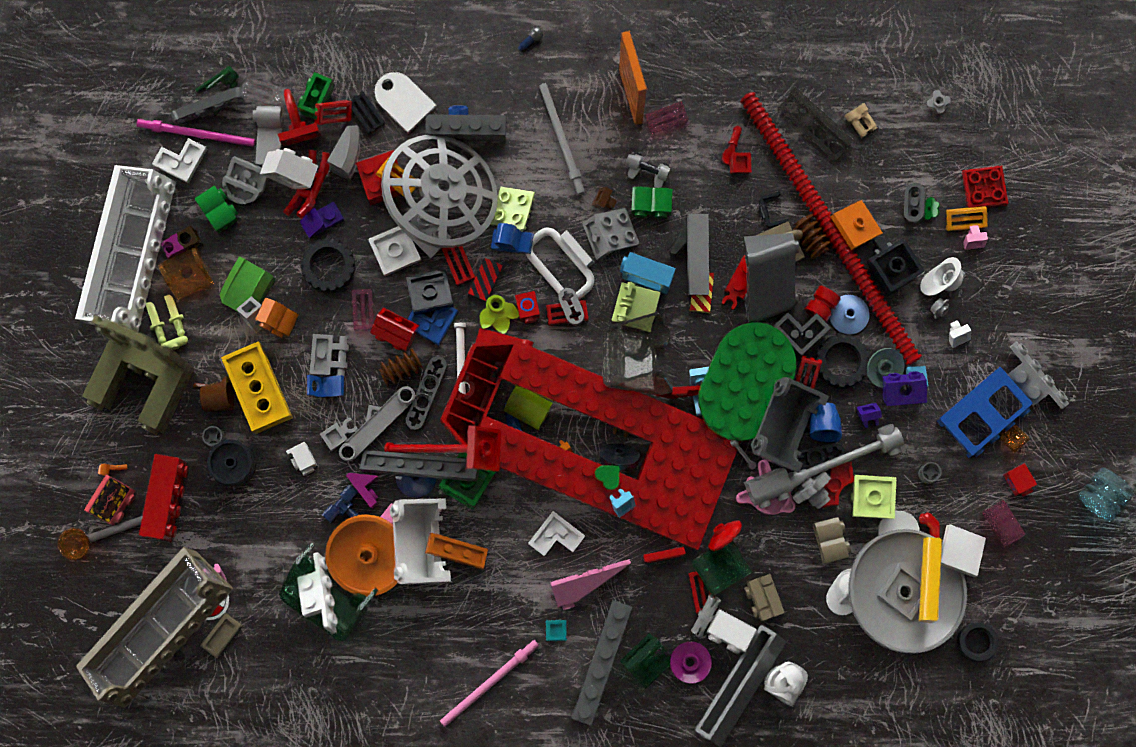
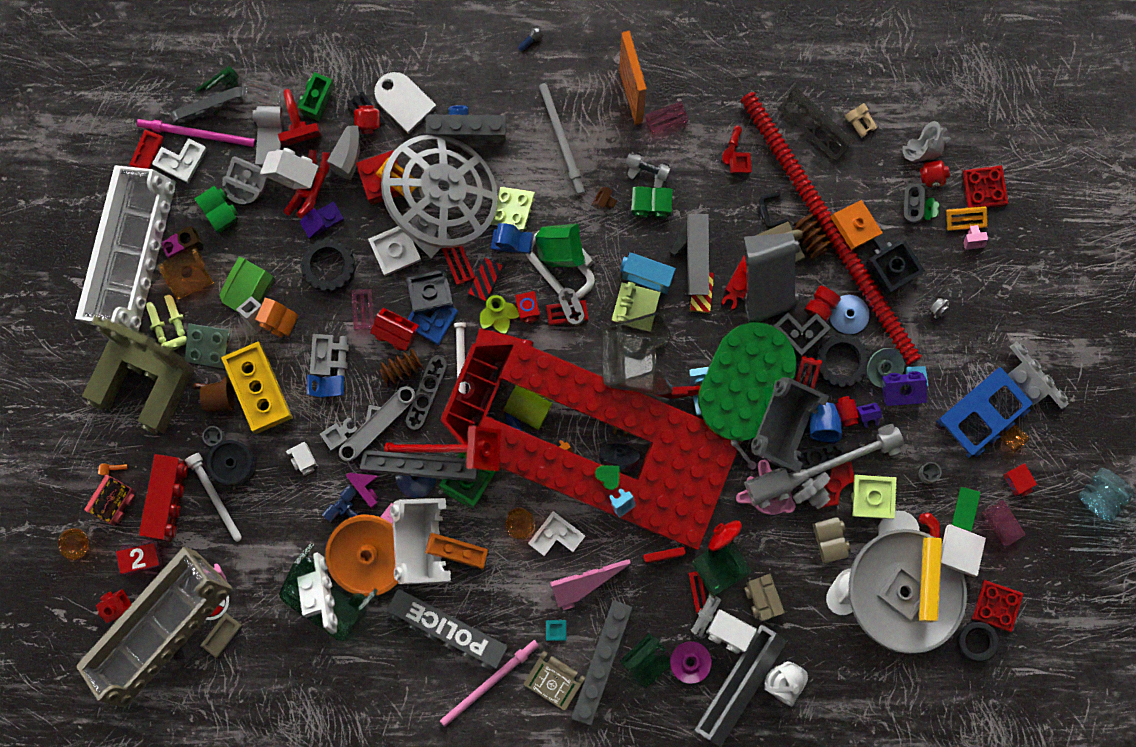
(113, 605): none -> red brick
(115, 529): light grey bar -> none
(139, 558): none -> brick
(146, 150): none -> red plate
(195, 463): none -> white piece
(206, 345): none -> sand green hinge
(320, 113): red tile -> none
(367, 119): none -> red head
(447, 628): none -> dark grey brick
(520, 523): none -> clear orange hair
(554, 681): none -> dark tan piece
(560, 245): none -> green slope
(610, 232): light grey bracket -> none
(847, 411): none -> red brick
(928, 146): none -> light grey helmet
(934, 173): none -> red head
(939, 107): light grey plate -> none
(945, 276): white piece -> none
(959, 334): white tile -> none
(965, 508): none -> green tile
(997, 606): none -> red tile

